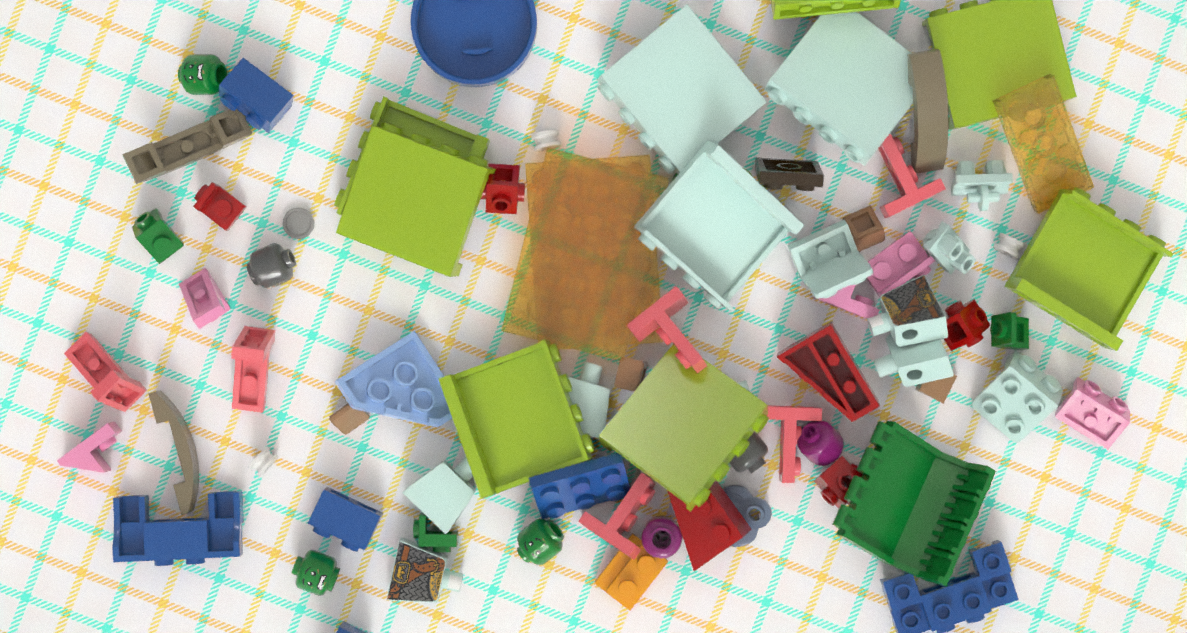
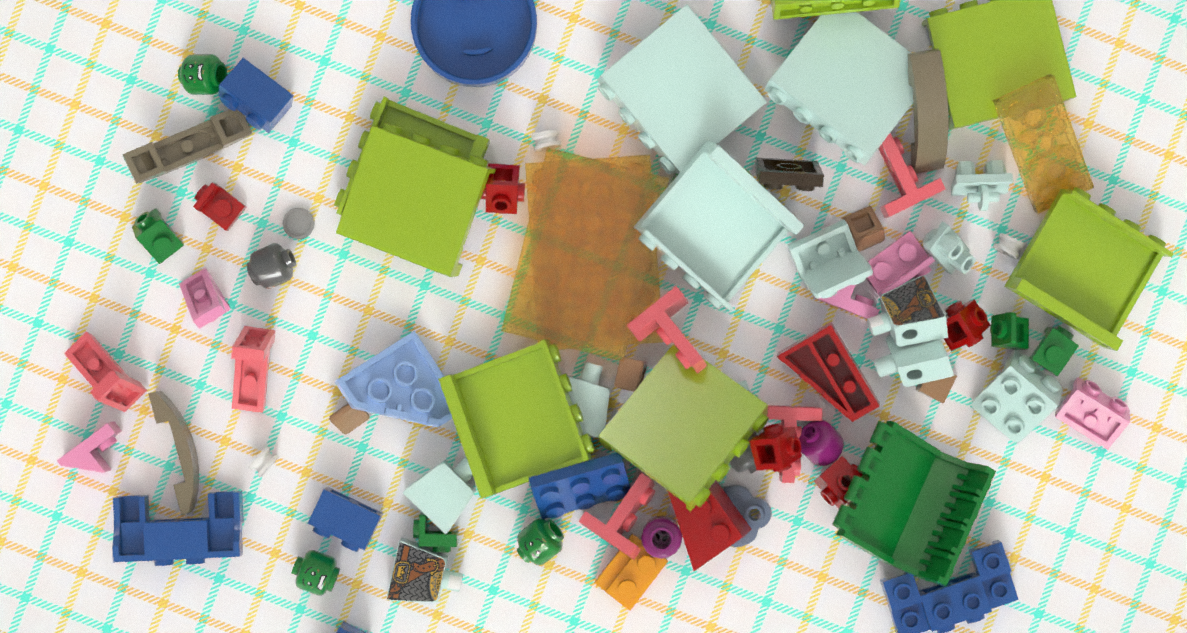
(775, 448): none -> red brick
(1054, 350): none -> green bracket

